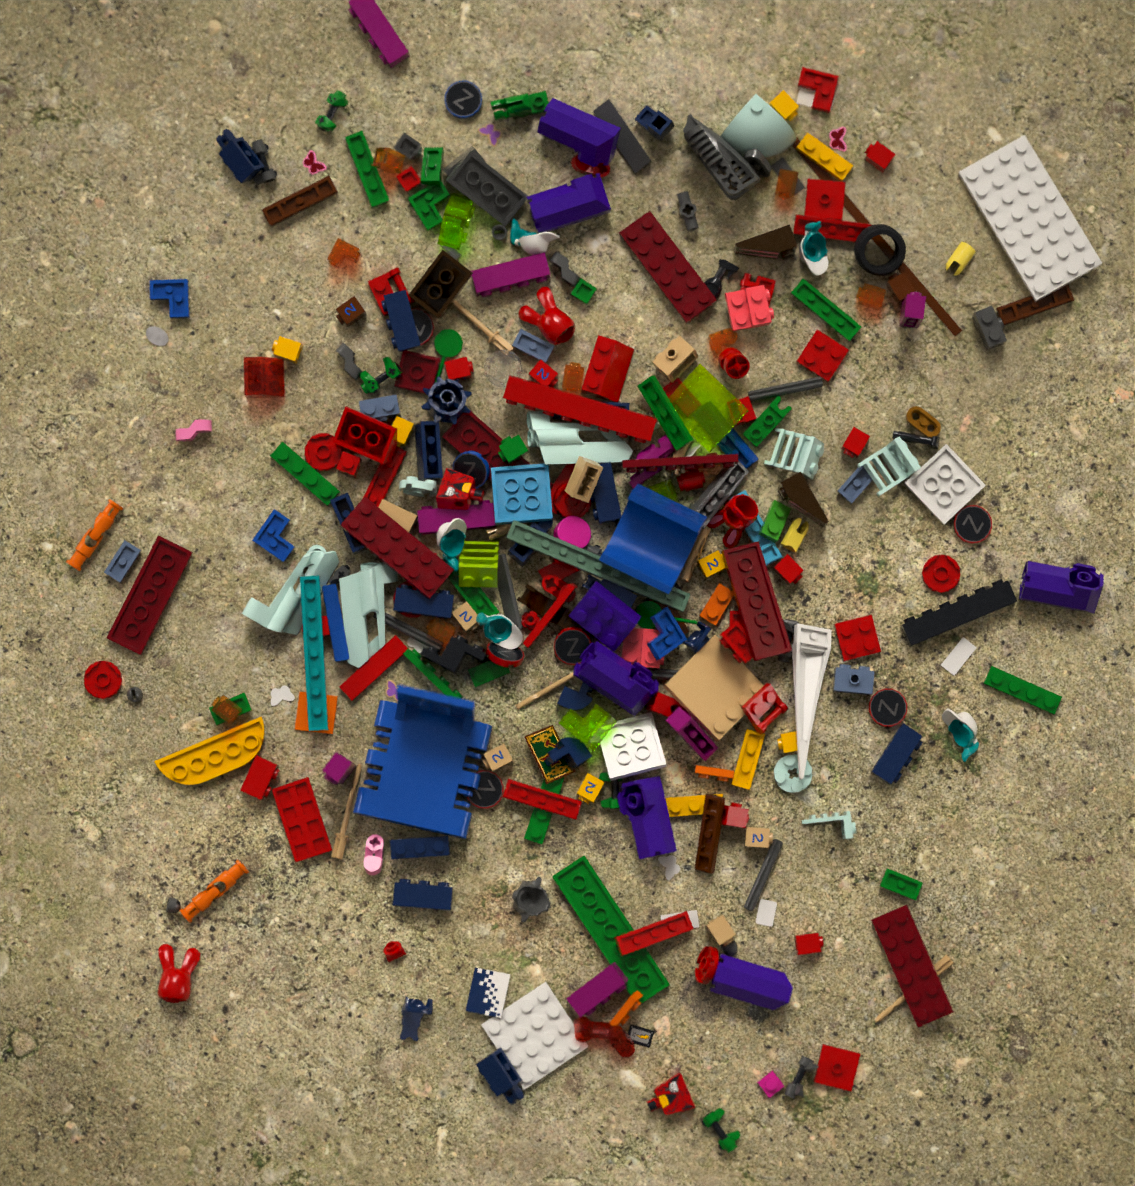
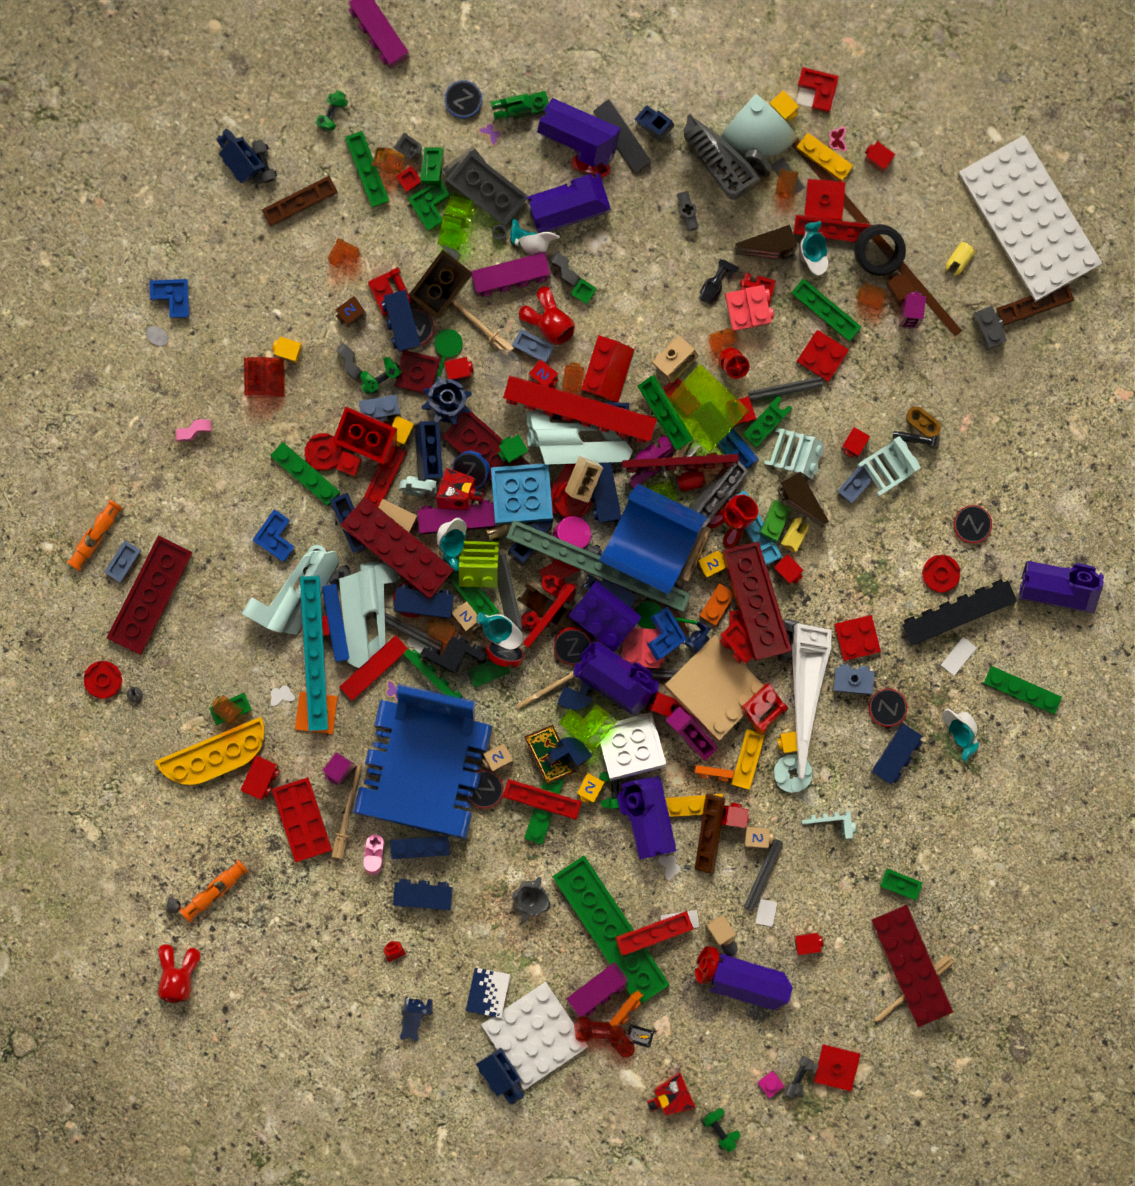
(313, 165): dark red sticker -> none
(668, 267): dark red plate -> none
(944, 484): white plate -> none

